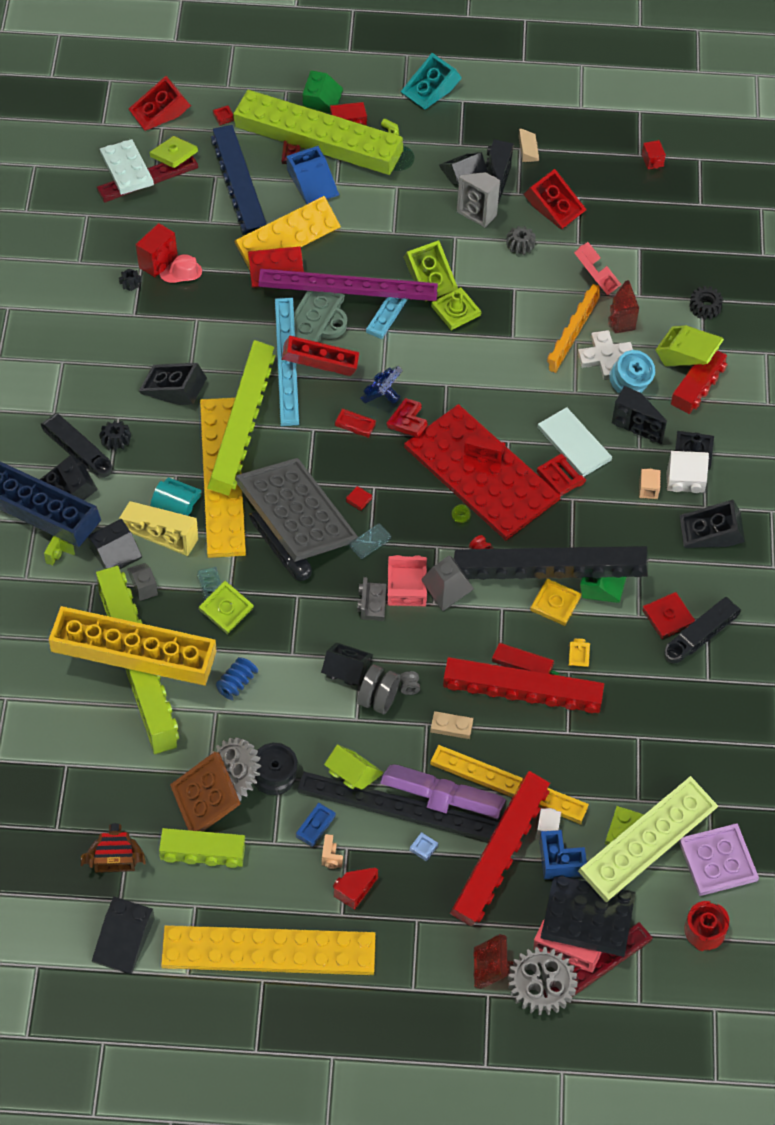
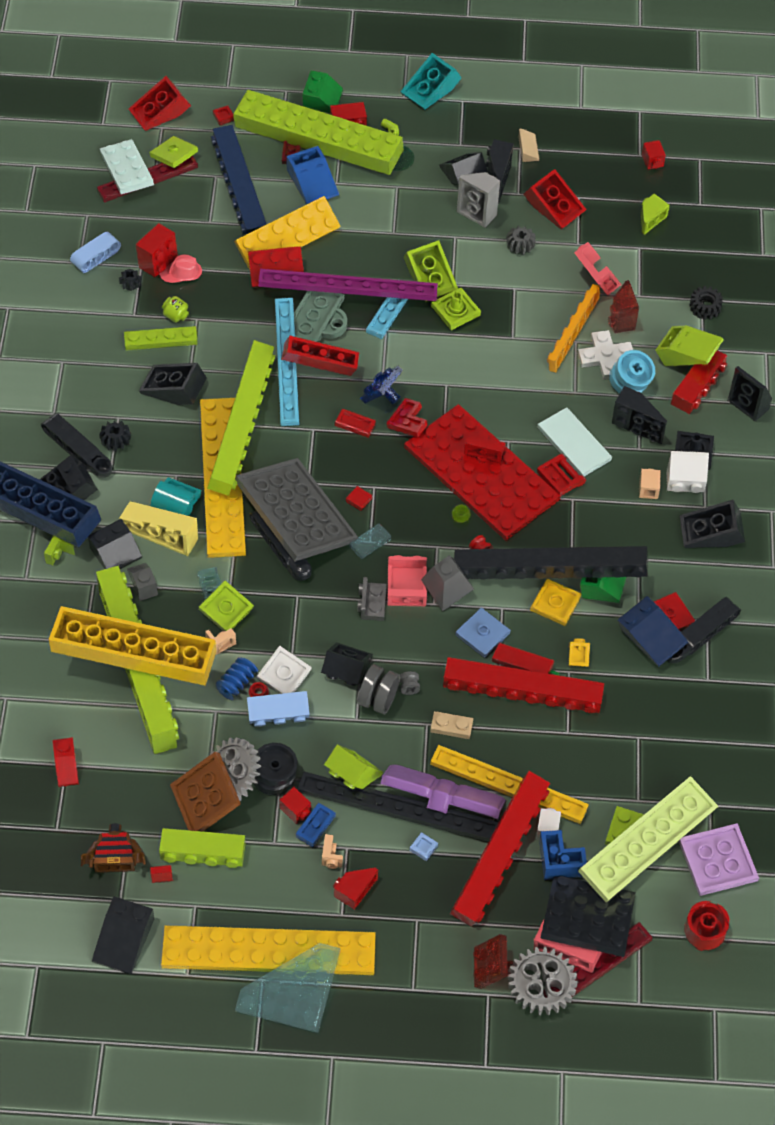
(65, 762): none -> red slope
(95, 252): none -> light blue beam
(160, 338): none -> lime plate
(161, 873): none -> red tile
(175, 309): none -> lime head
(223, 640): none -> light nougat bracket
(258, 686): none -> red plate
(278, 708): none -> light blue brick
(284, 672): none -> white plate
(294, 991): none -> clear light blue plate
(295, 805): none -> red brick
(482, 632): none -> medium blue plate
(652, 631): none -> dark blue slope
(653, 212): none -> lime slope
(749, 395): none -> black slope

